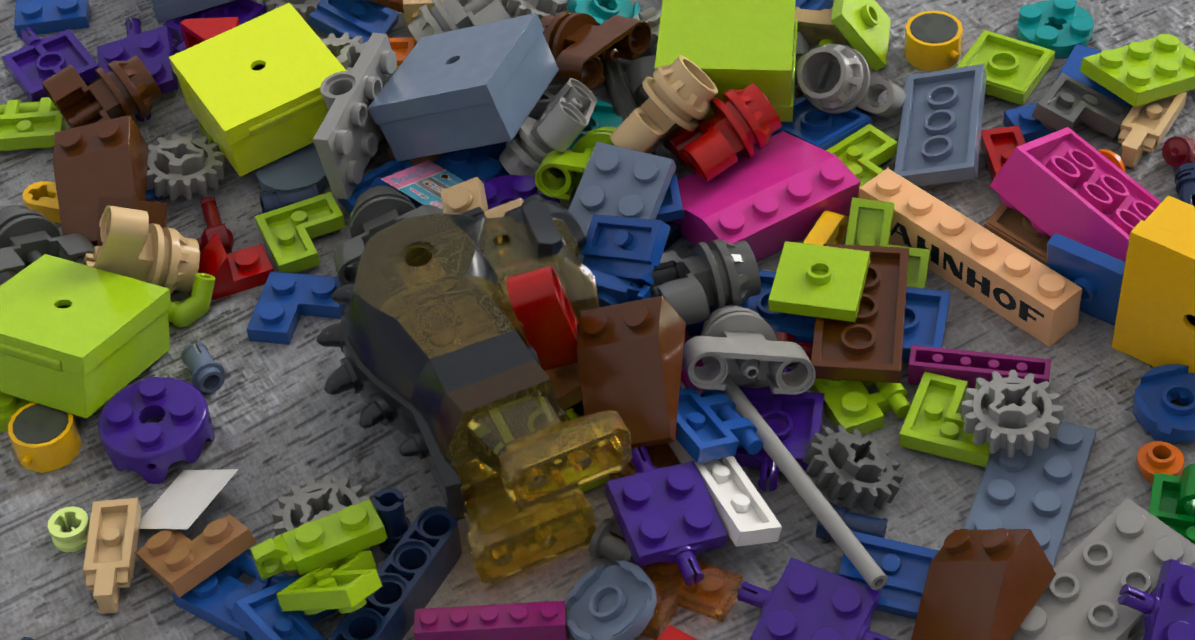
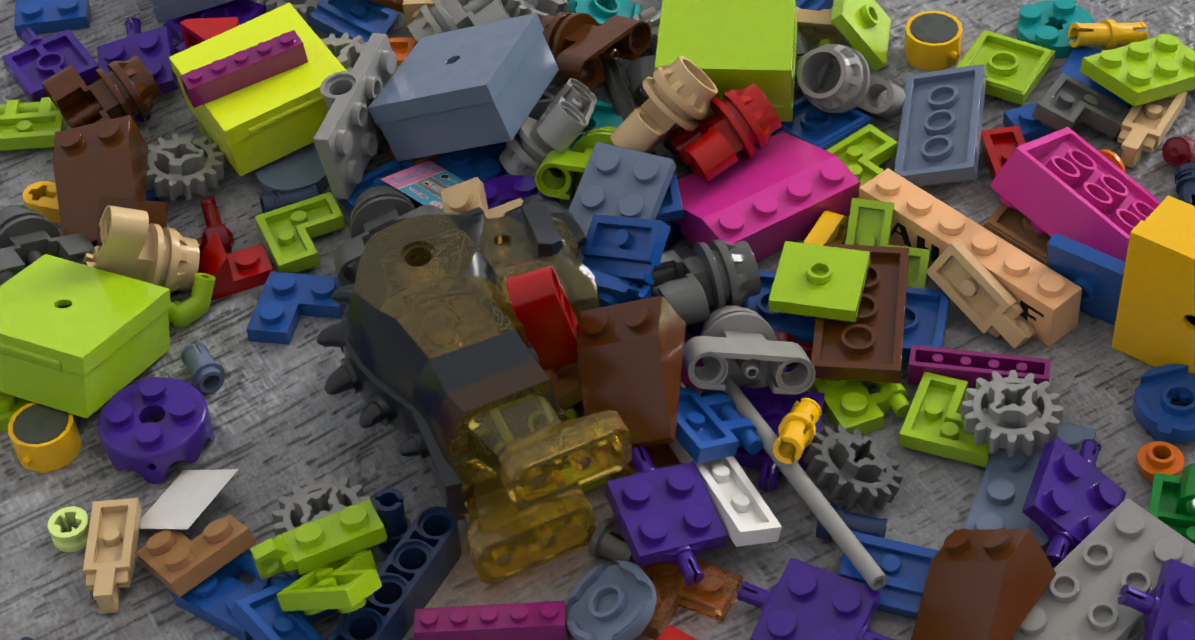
(244, 68): none -> magenta piece
(796, 430): none -> yellow pin
(979, 295): none -> tan hinge
(1070, 496): none -> dark purple plate
(1106, 34): none -> yellow pin

